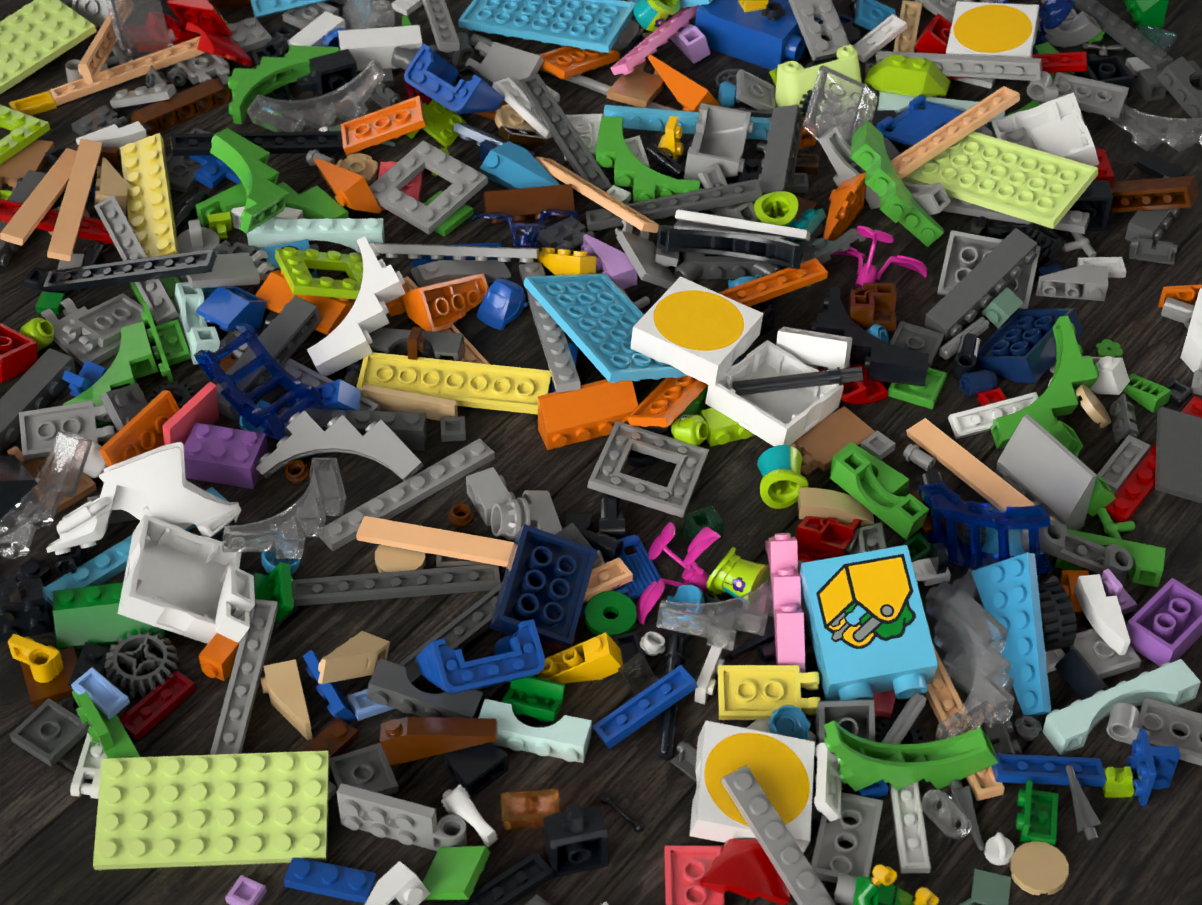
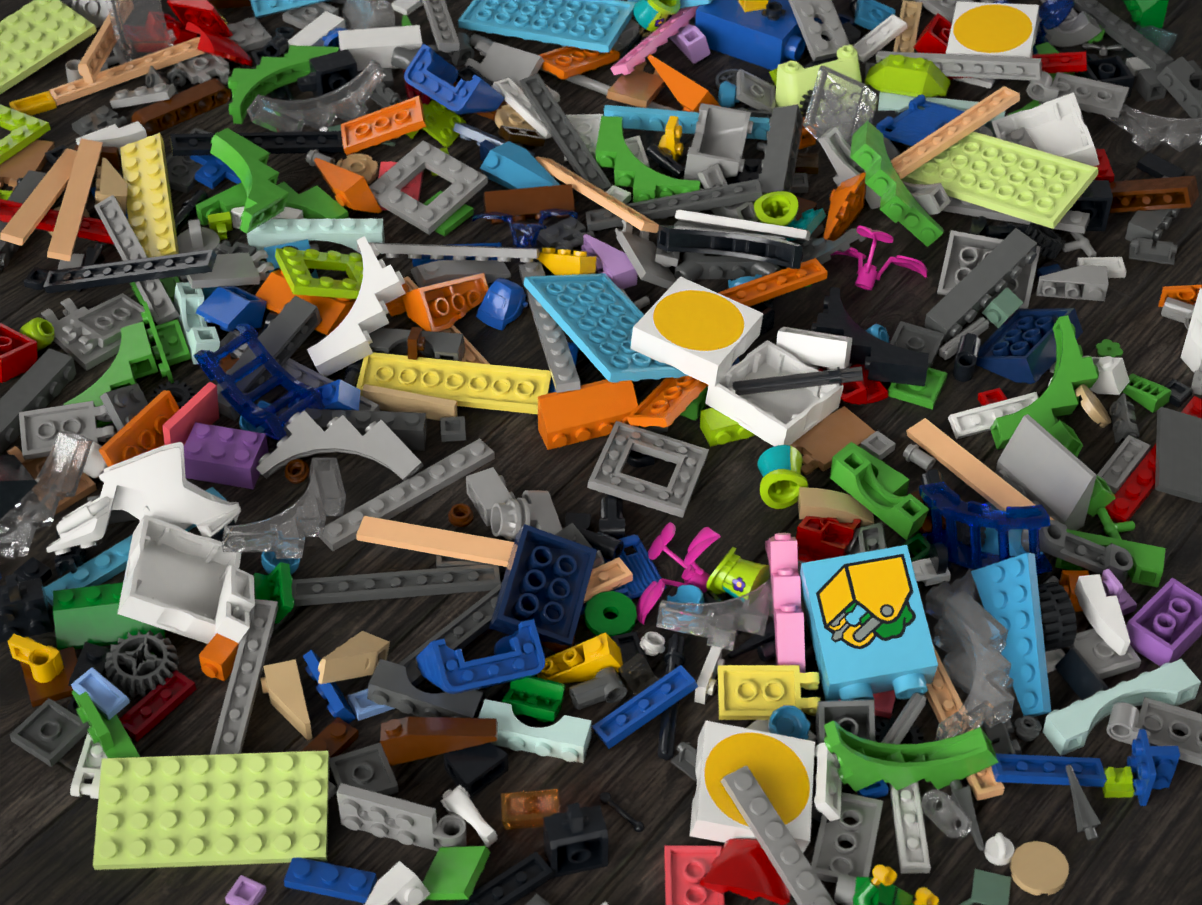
(50, 300): green tile -> none
(88, 376): blue brick -> none
(398, 559): tan tile -> none
(604, 687): none -> dark grey piece
(690, 429): lime head -> none
(700, 519): clear green brick -> none
(874, 305): reddish brown brick -> none
(978, 382): dark blue brick -> none
(1038, 815): green bracket -> none

